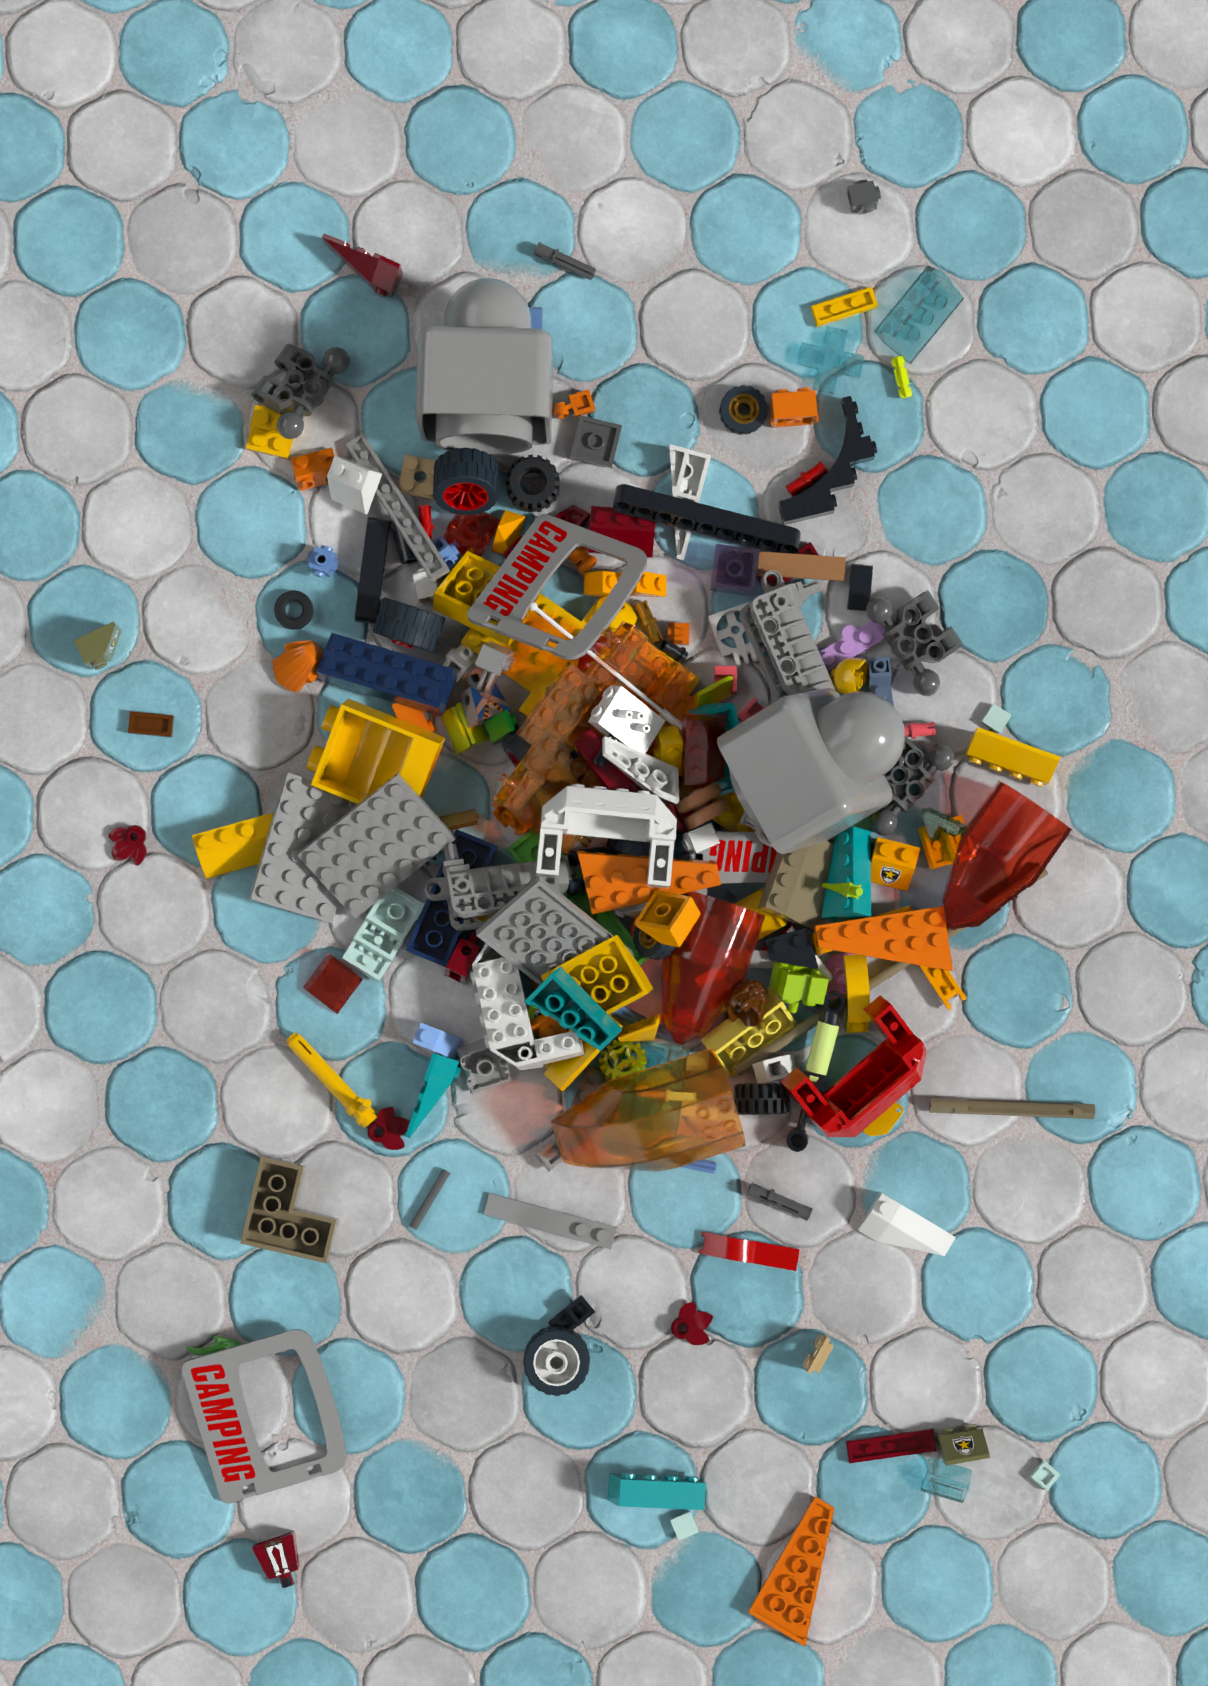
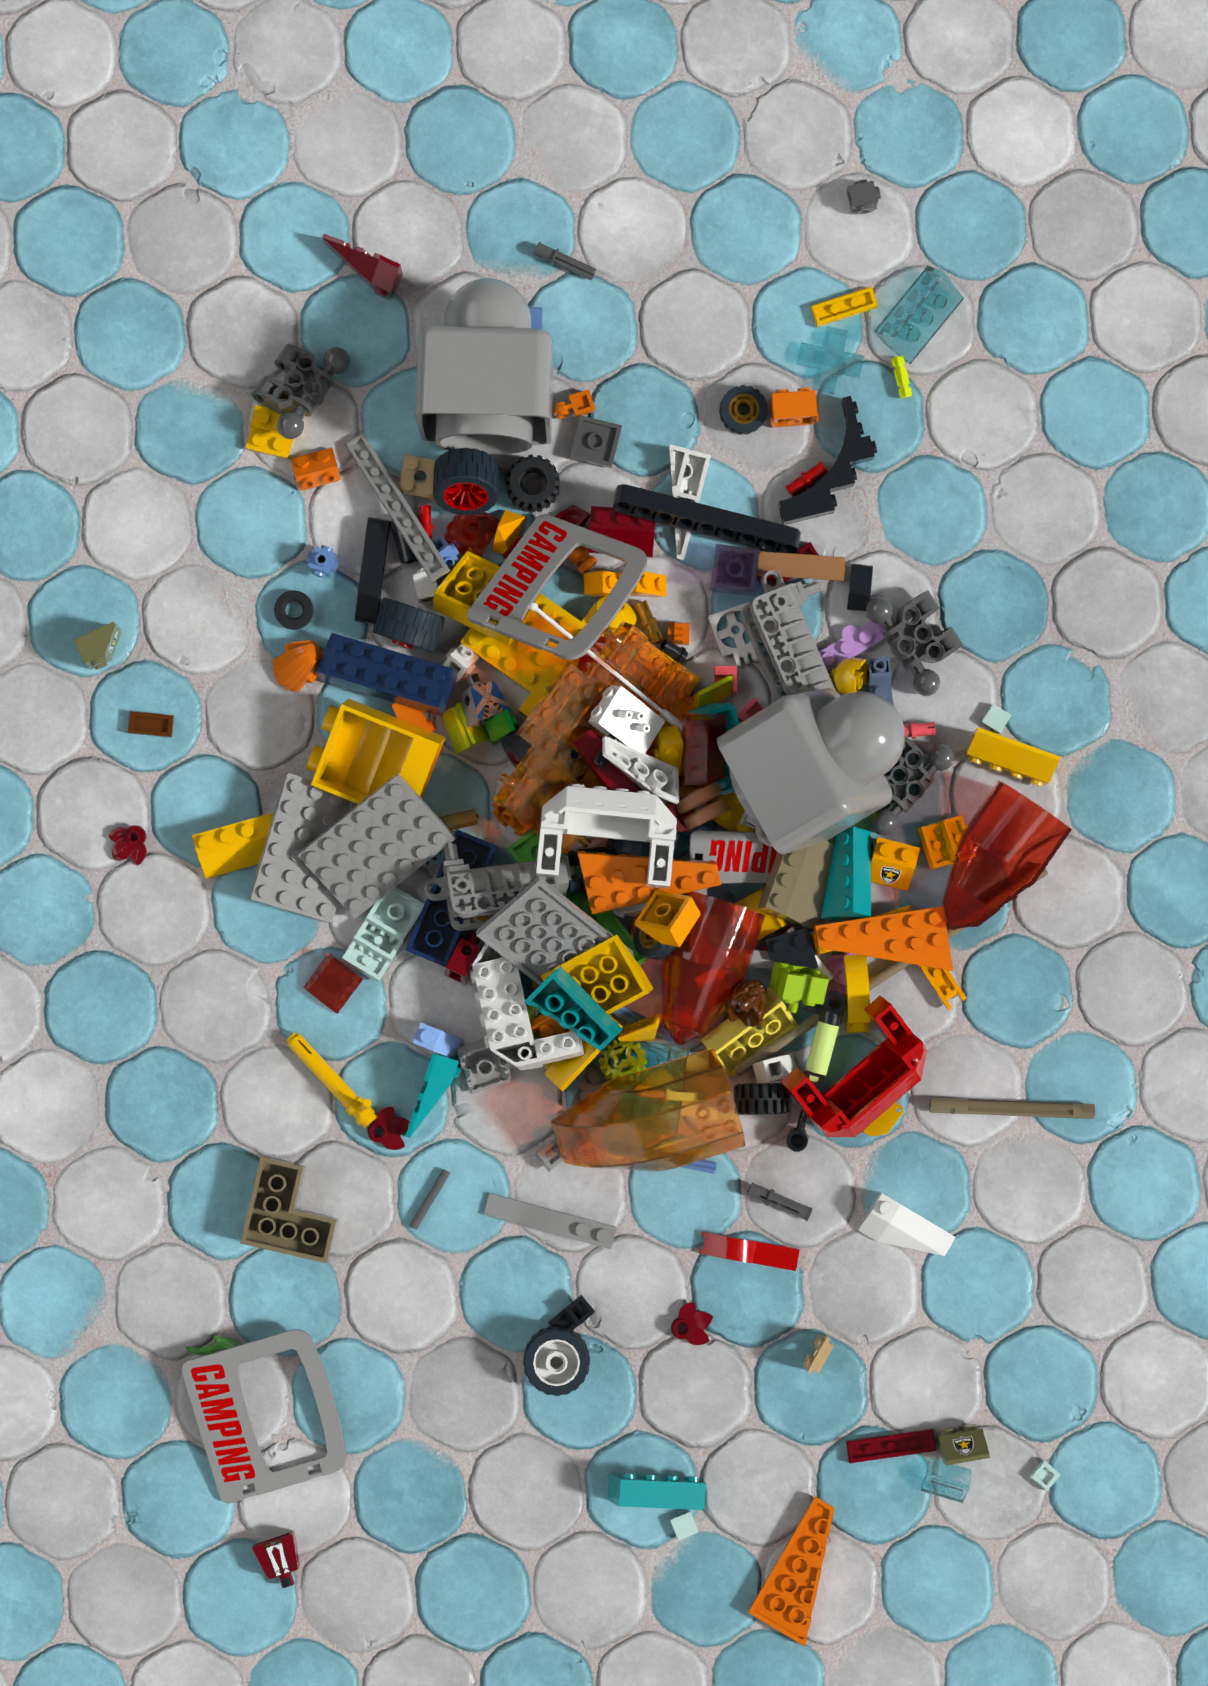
(352, 484): white slope -> none
(494, 660): light grey brick -> none
(700, 839): white brick -> none
(846, 889): lime piece -> none
(937, 821): slope -> none

